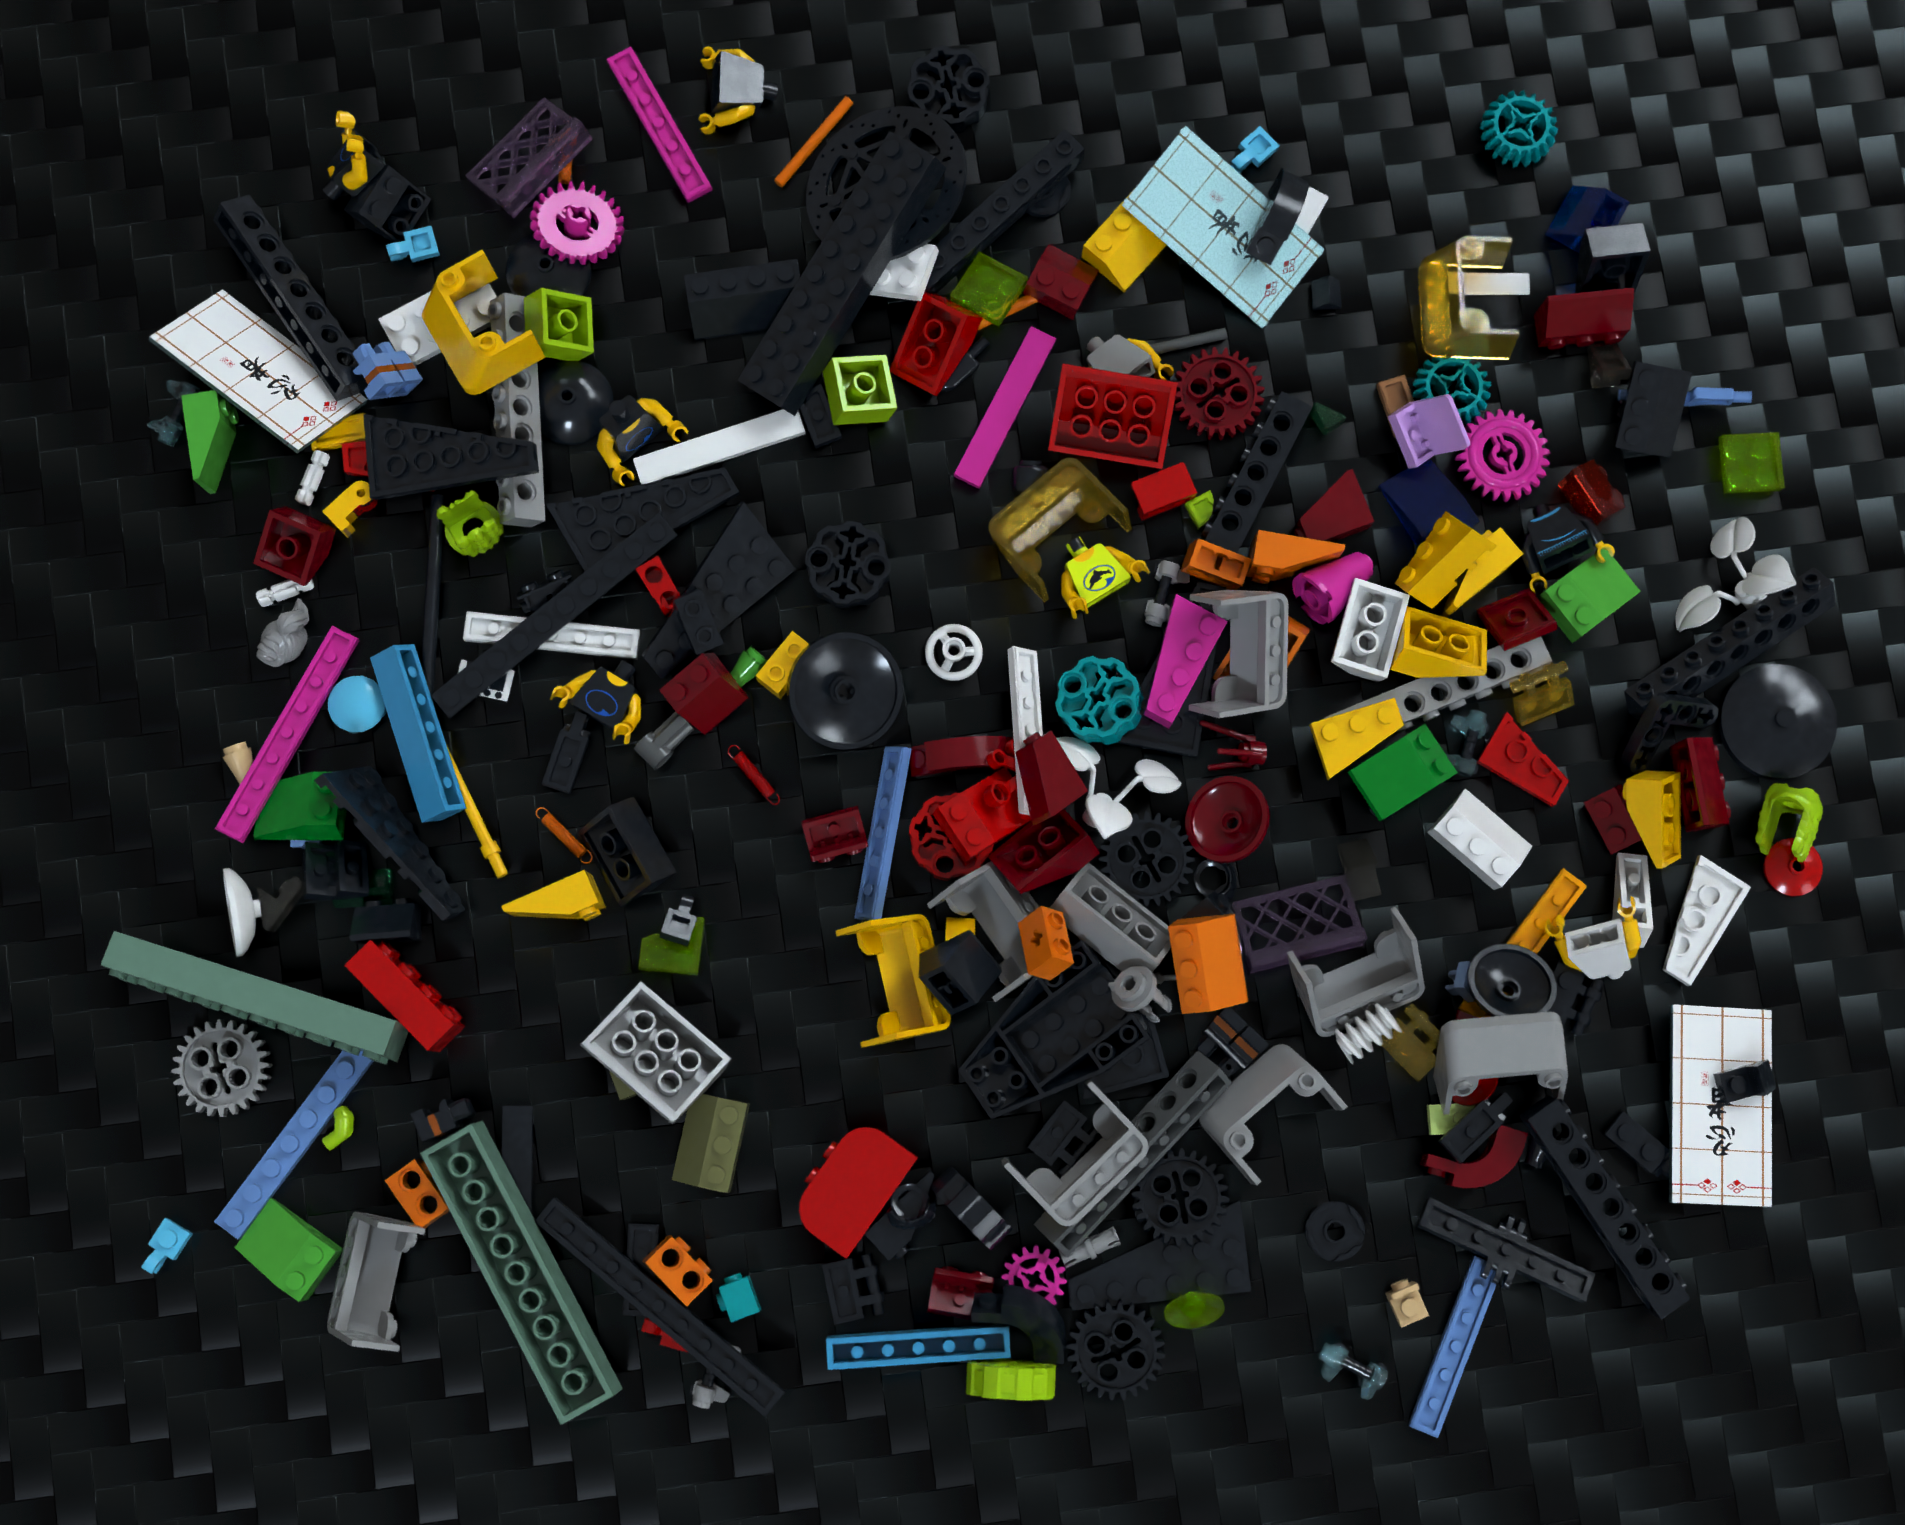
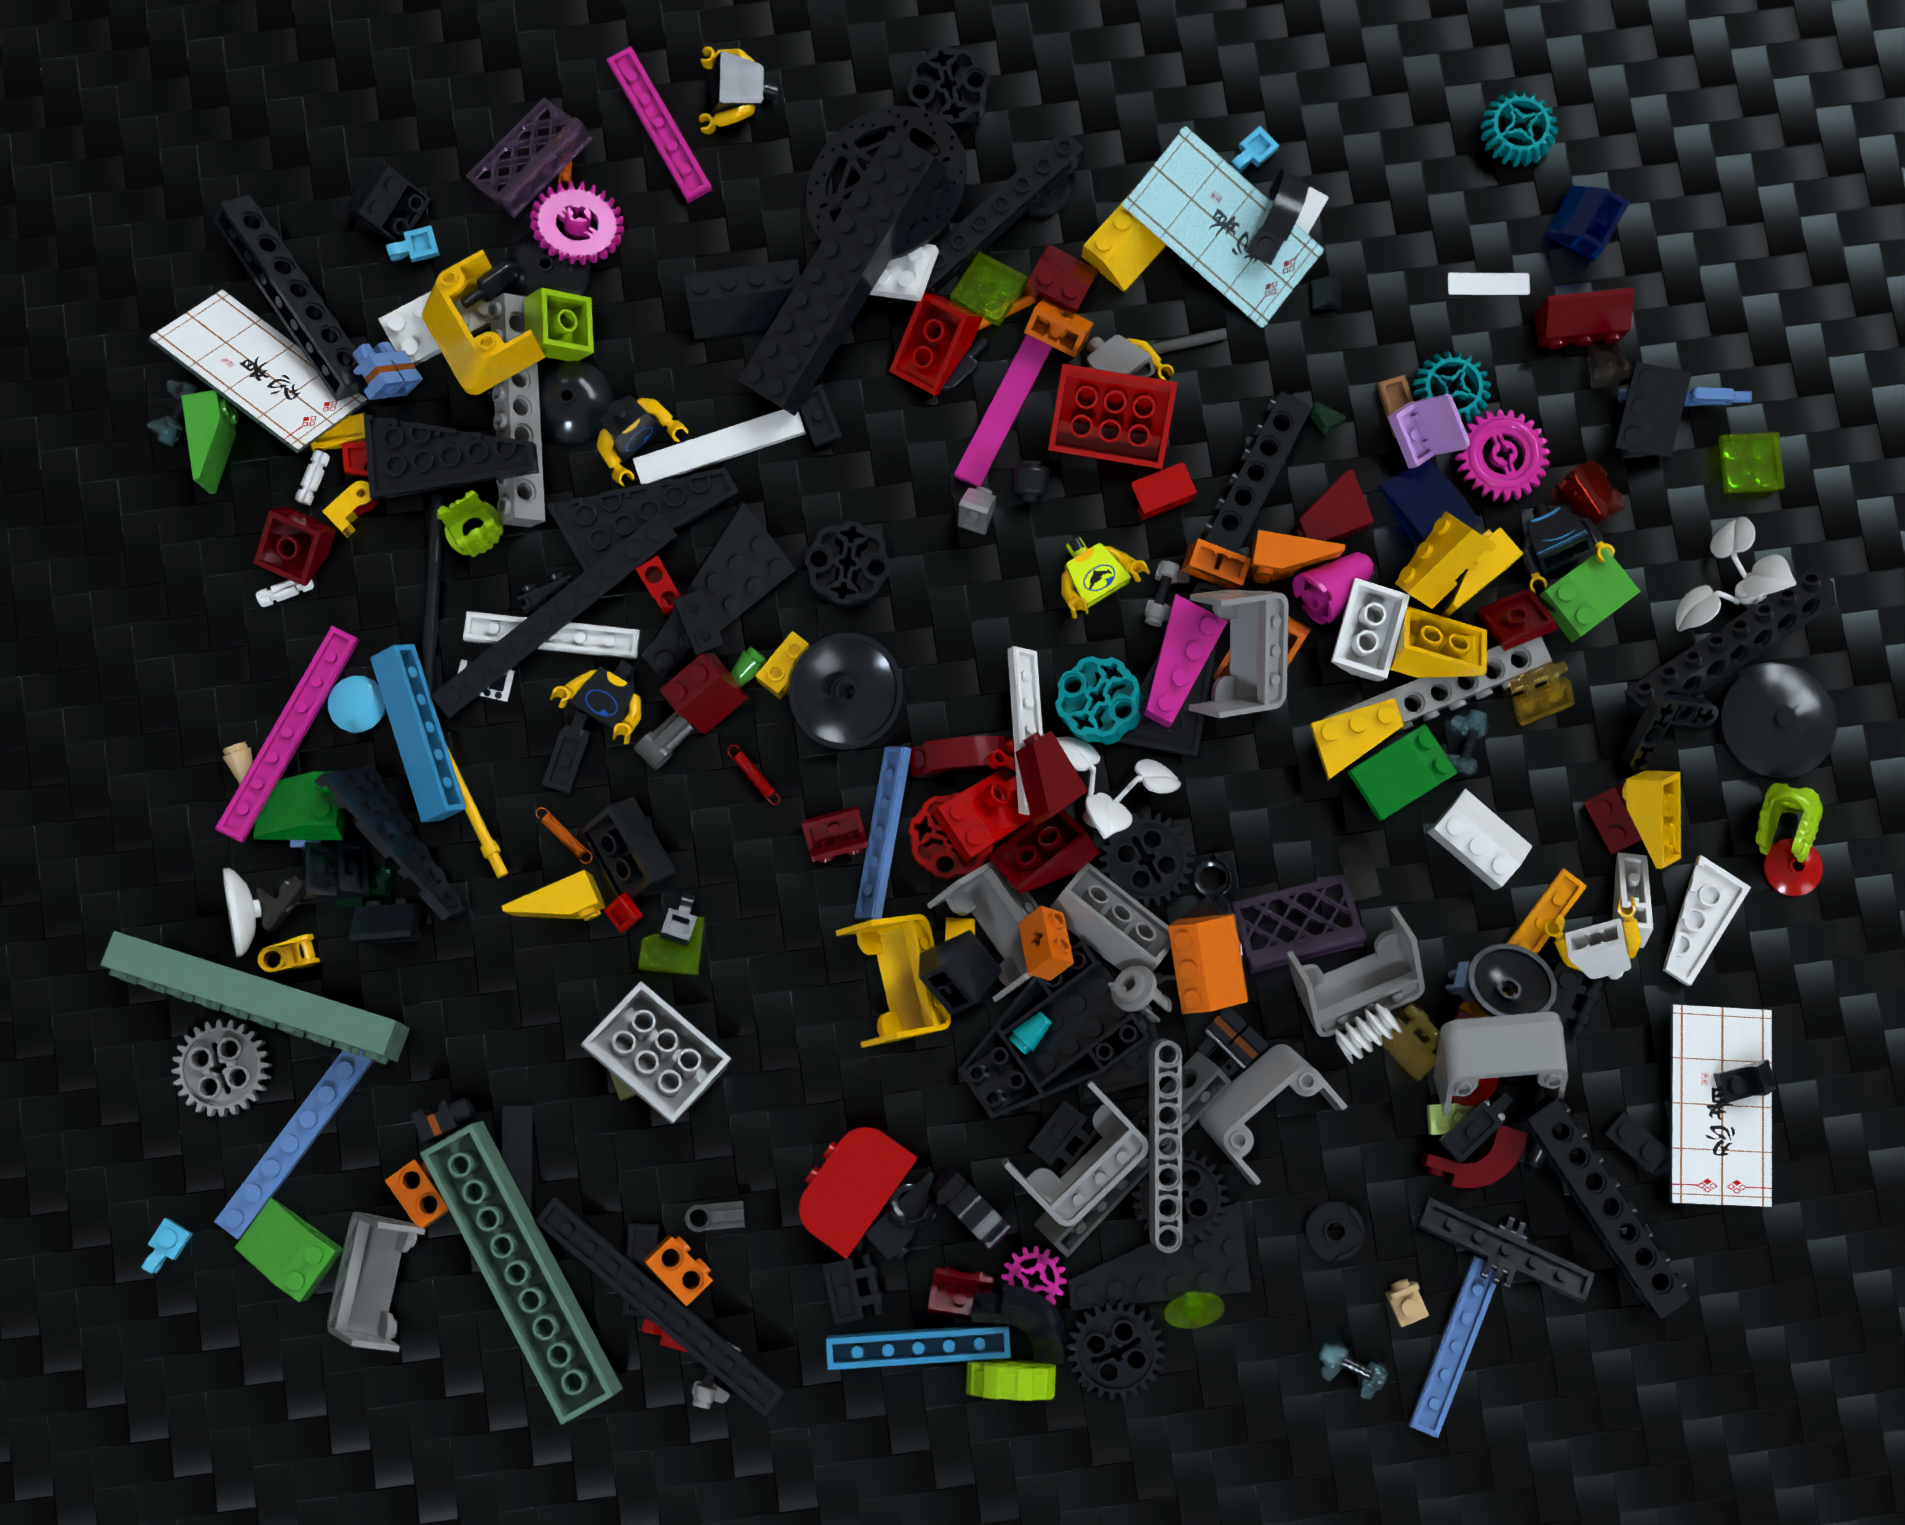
(285, 637): light grey hair -> none
(295, 955): none -> yellow piece
(342, 1127): lime arm -> none
(353, 163): torso -> none
(405, 996): red brick -> none
(492, 283): none -> black piece
(623, 912): none -> red tile
(711, 1143): olive slope -> none
(720, 1216): none -> dark grey piece
(738, 1297): teal brick -> none
(813, 141): orange bar -> none
(859, 389): lime brick -> none
(941, 633): white piece -> none
(976, 509): none -> light grey slope
(1029, 1033): none -> teal cone
(1044, 508): clear yellow windscreen -> none
(1058, 327): none -> orange brick
(1092, 1246): light grey pin -> none
(1171, 1159): none -> light grey beam
(1200, 508): lime tile -> none
(1216, 808): dark red dish -> none
(1232, 413): dark red gear -> none
(1249, 752): dark red plant -> none
(1446, 324): clear yellow windscreen -> none
(1520, 762): red wing -> none
(1612, 257): black slope -> none
(1700, 783): dark red slope -> none

